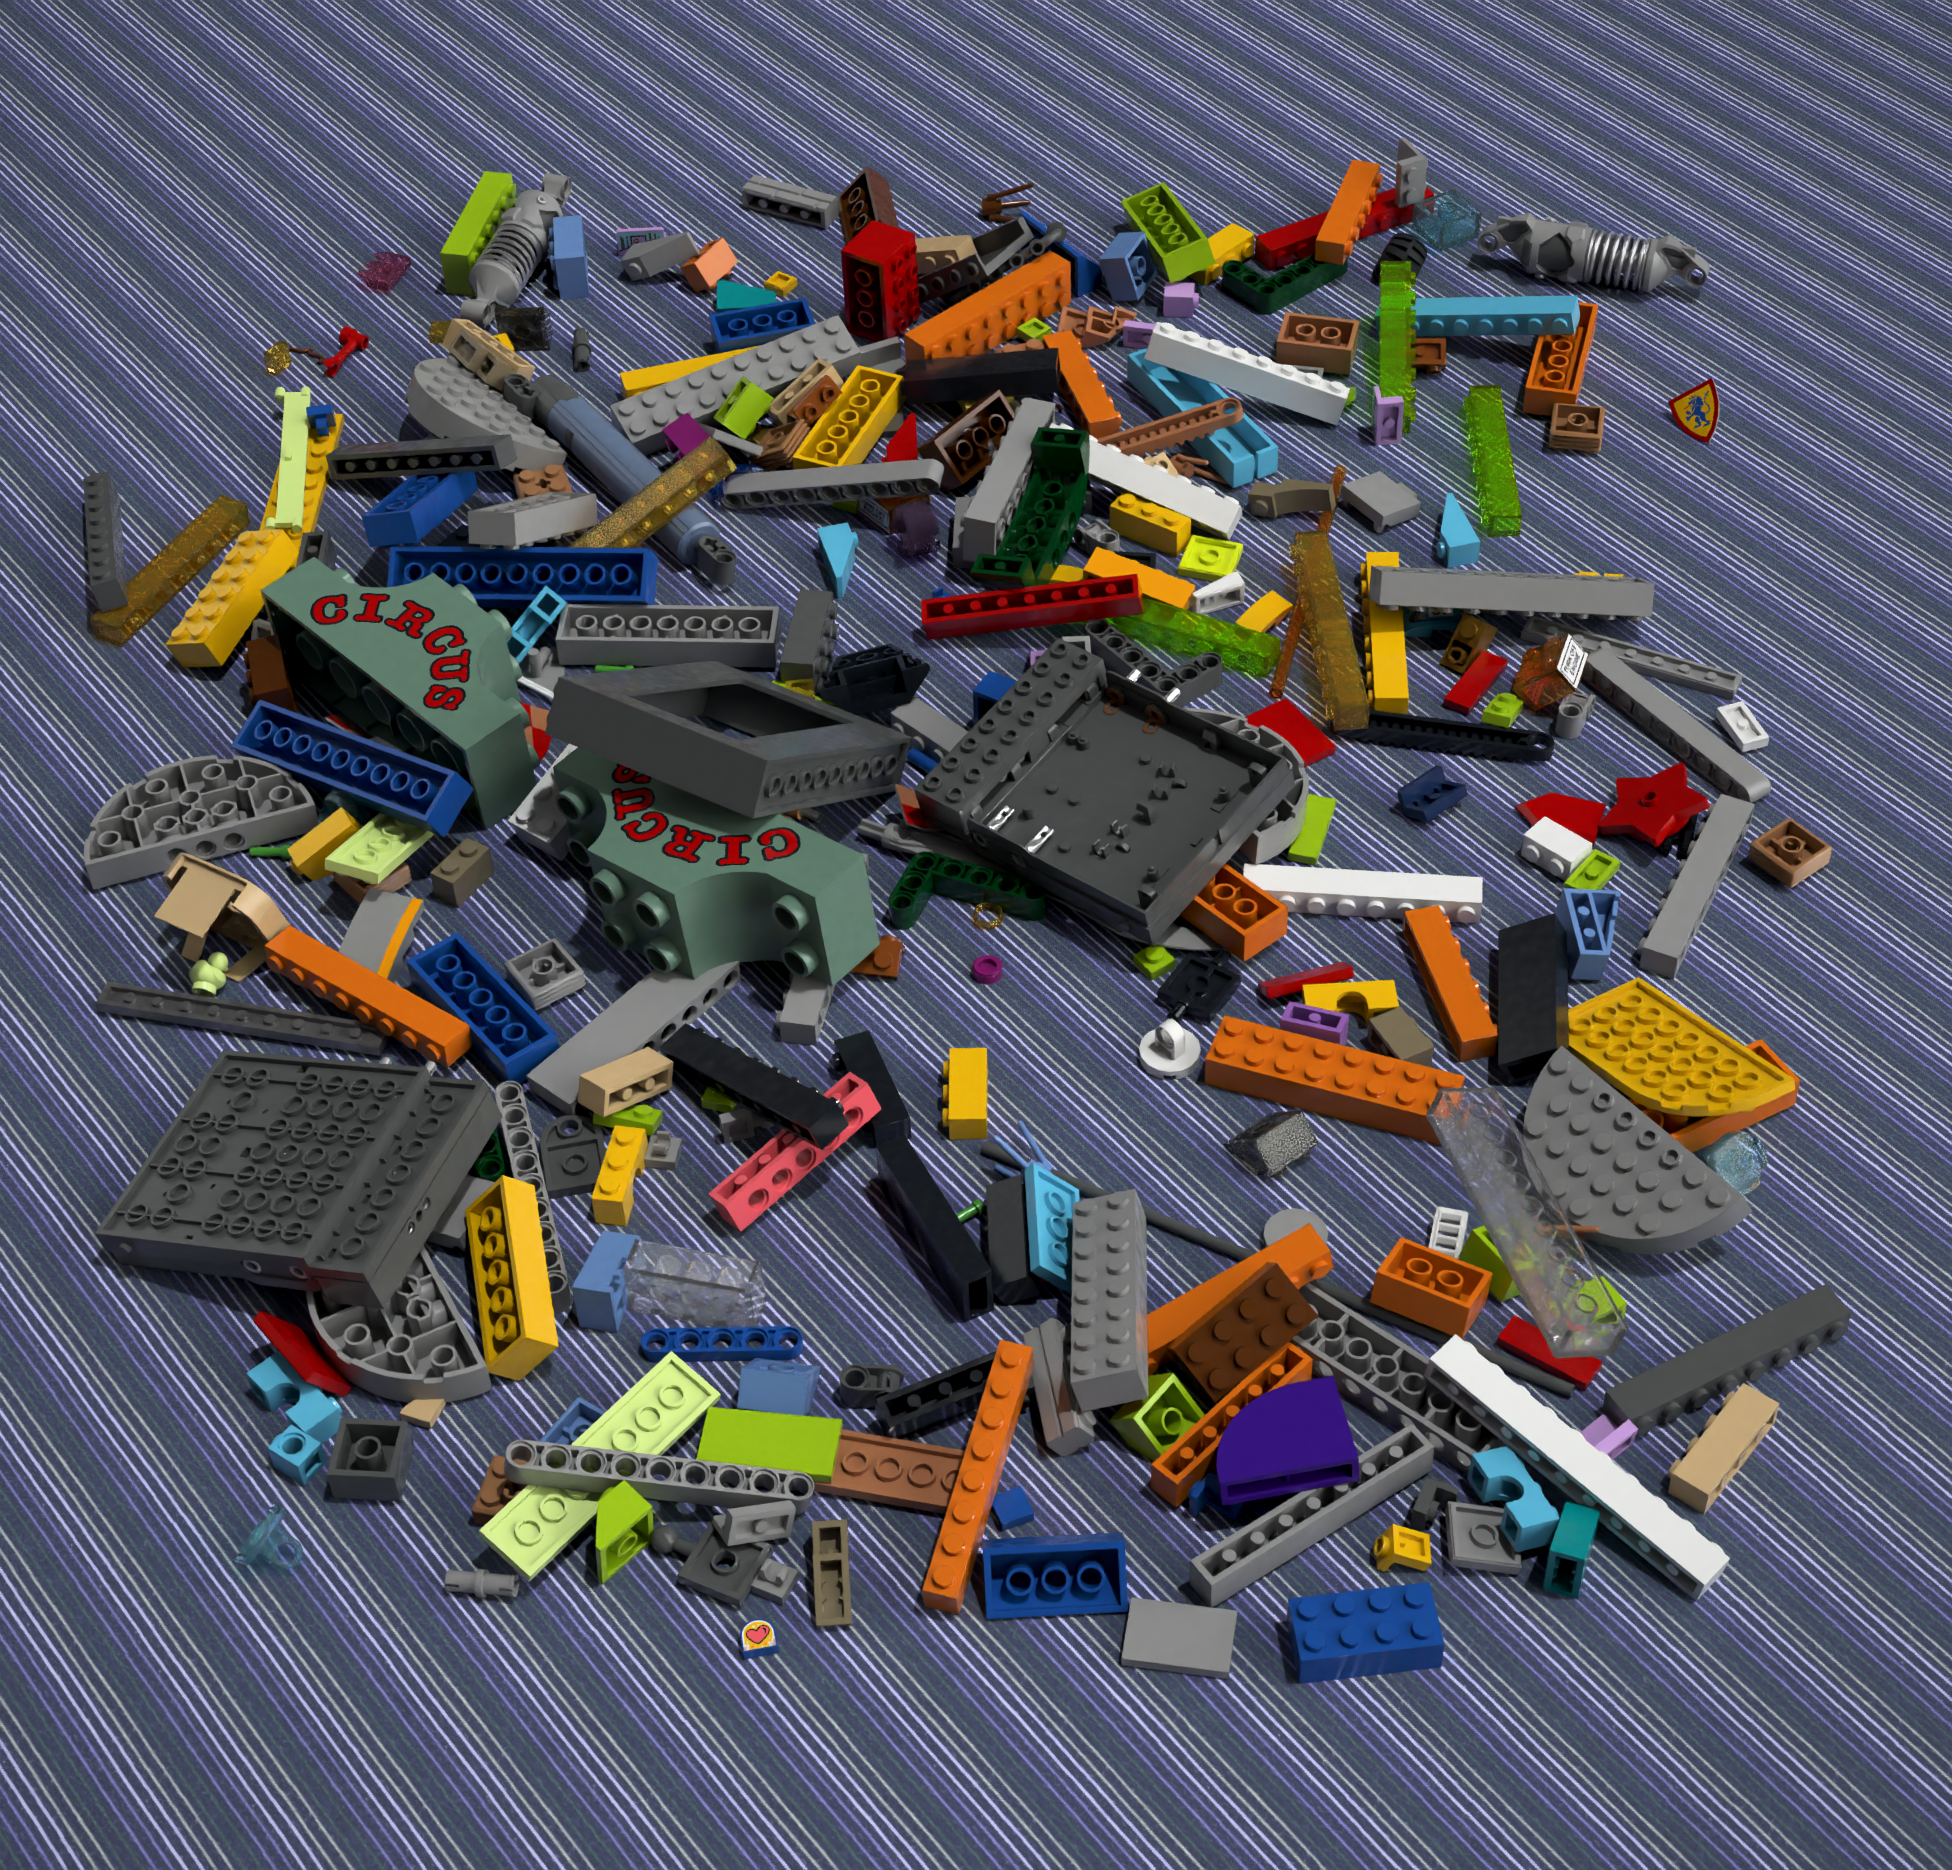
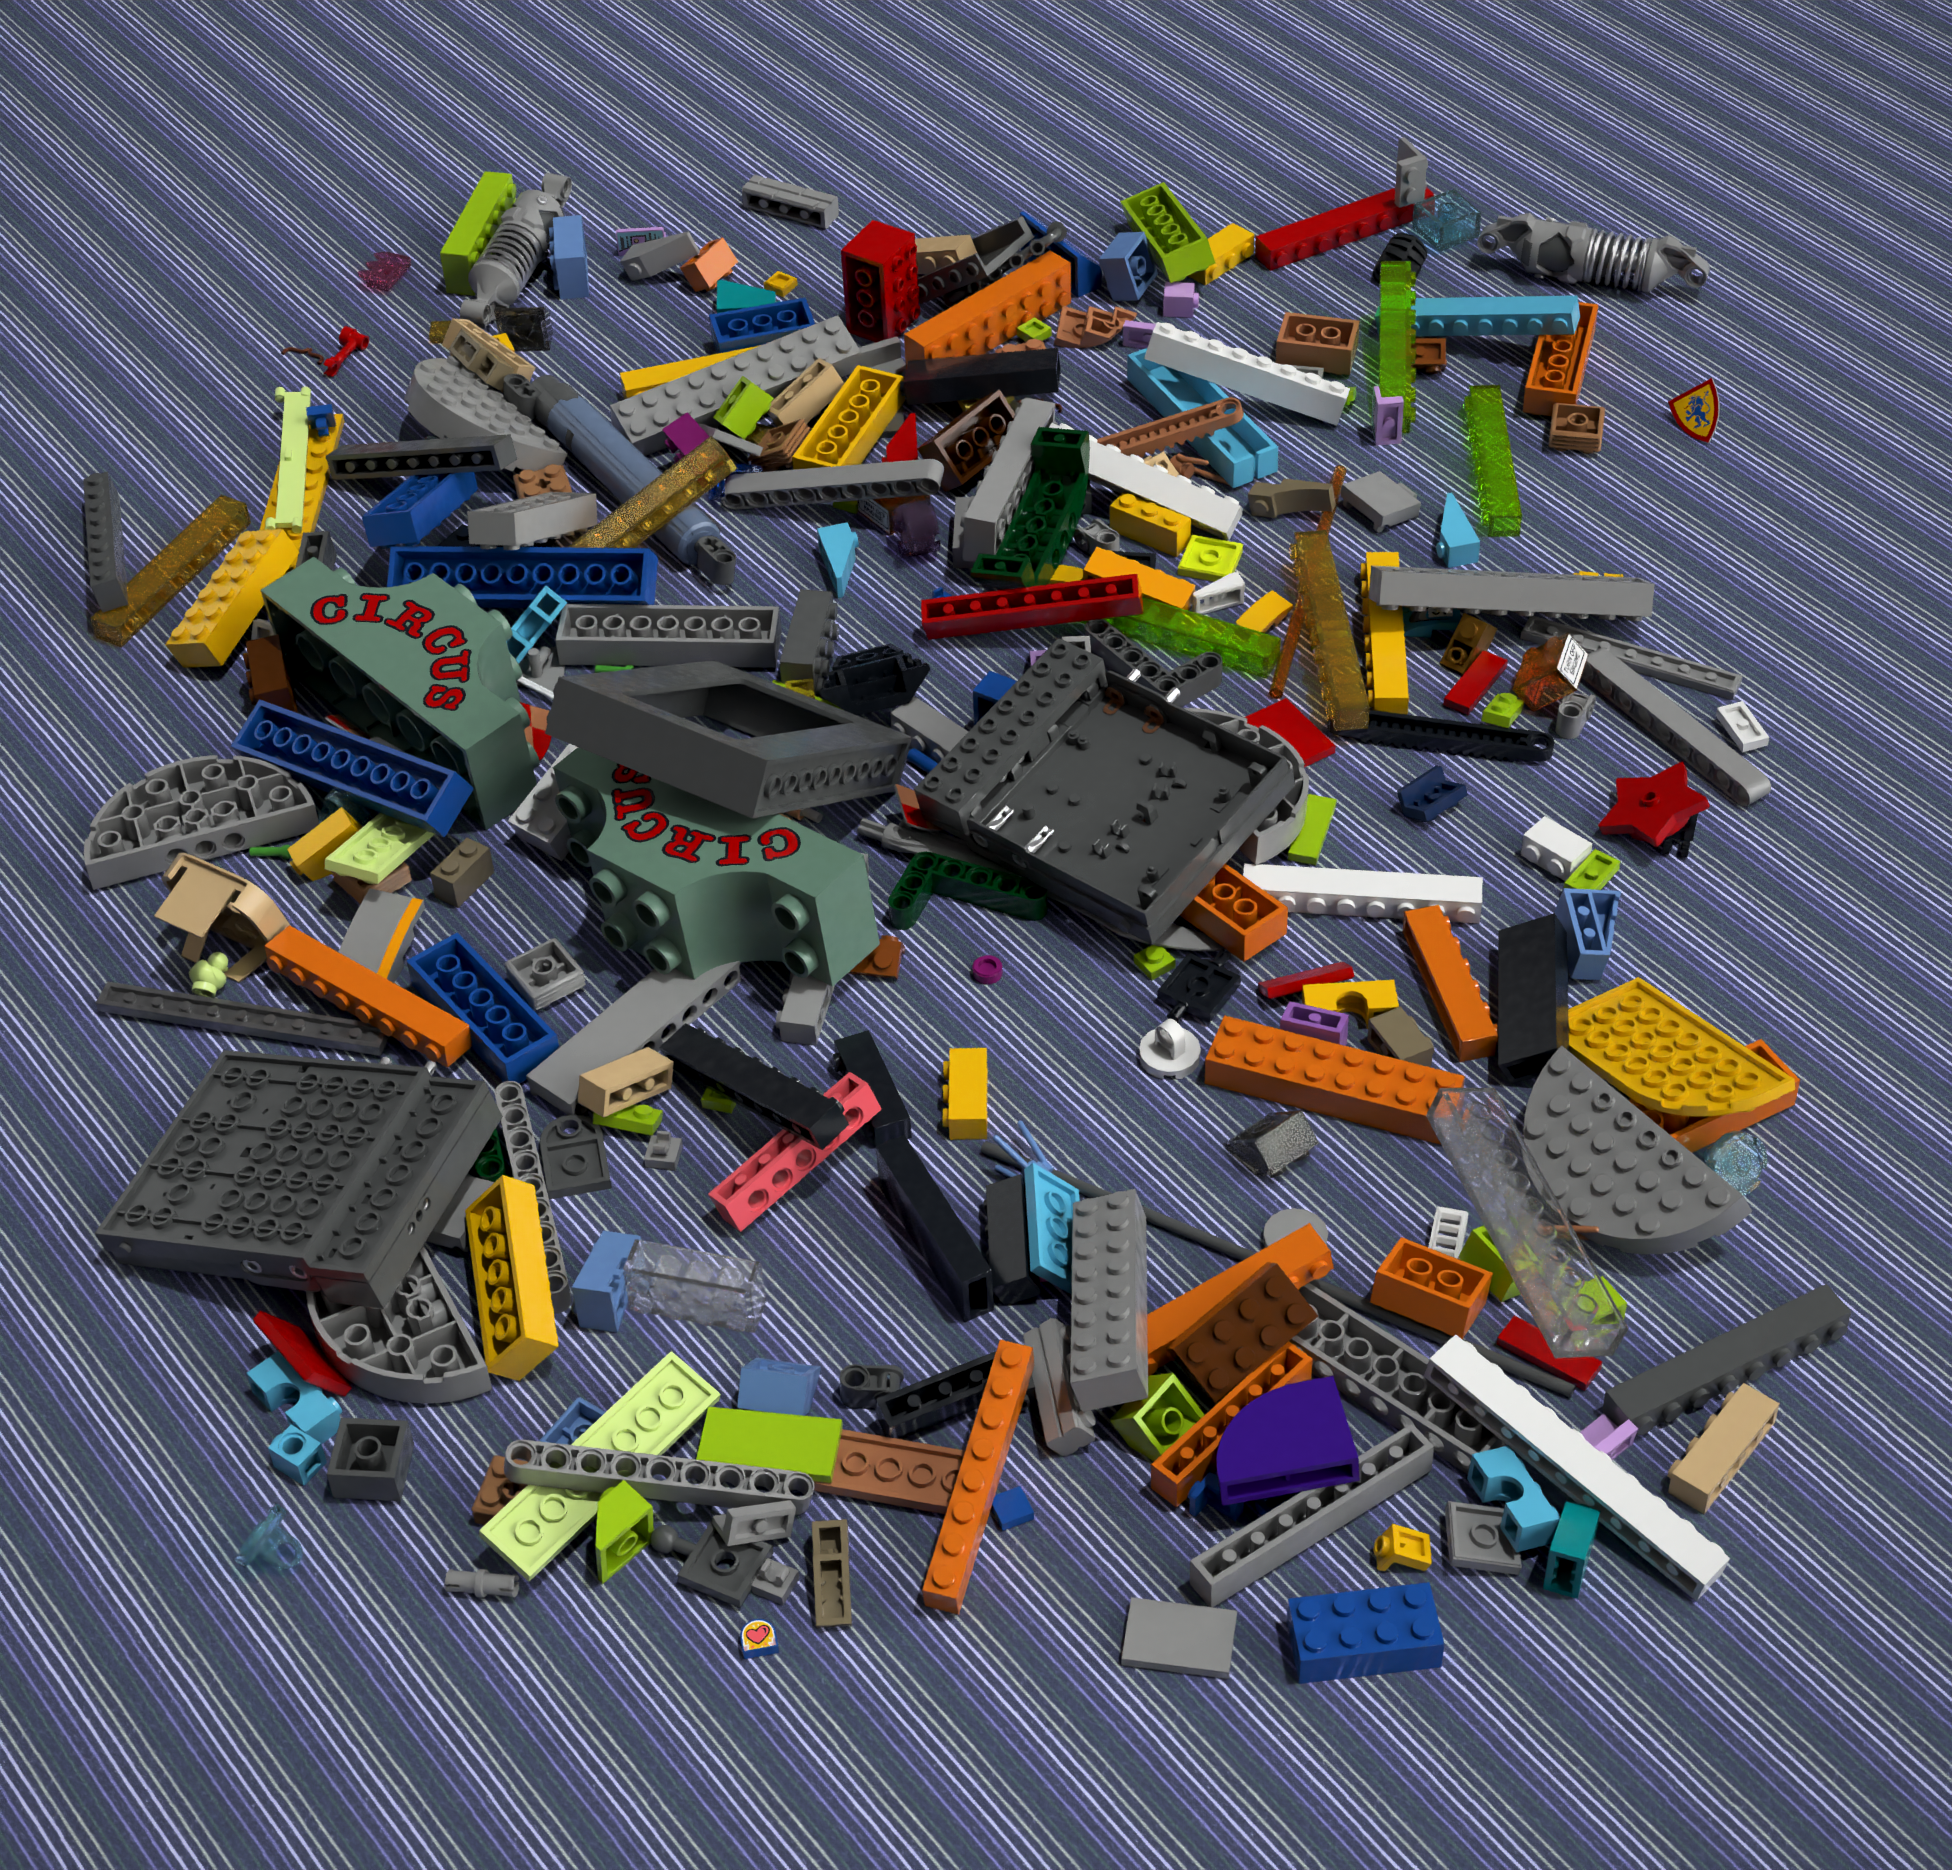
(277, 358): clear yellow plate -> none
(423, 1412): tan tile -> none
(581, 349): dark grey pin -> none
(623, 1160): yellow arch -> none
(735, 1352): blue beam -> none
(740, 1124): light grey plate -> none
(815, 401): dark orange bracket -> none
(865, 200): reddish brown slope -> none
(975, 1208): bright green piece -> none
(981, 907): clear yellow axle -> none
(993, 206): reddish brown plant -> none
(1055, 1575): blue slope -> none
(1082, 388): orange brick -> none
(1281, 289): dark green beam -> none
(1348, 212): orange brick -> none
(1431, 1497): dark grey bracket -> none
(1570, 812): red tile -> none
(1695, 887): light grey brick -> none
(1789, 852): medium nougat brick -> none

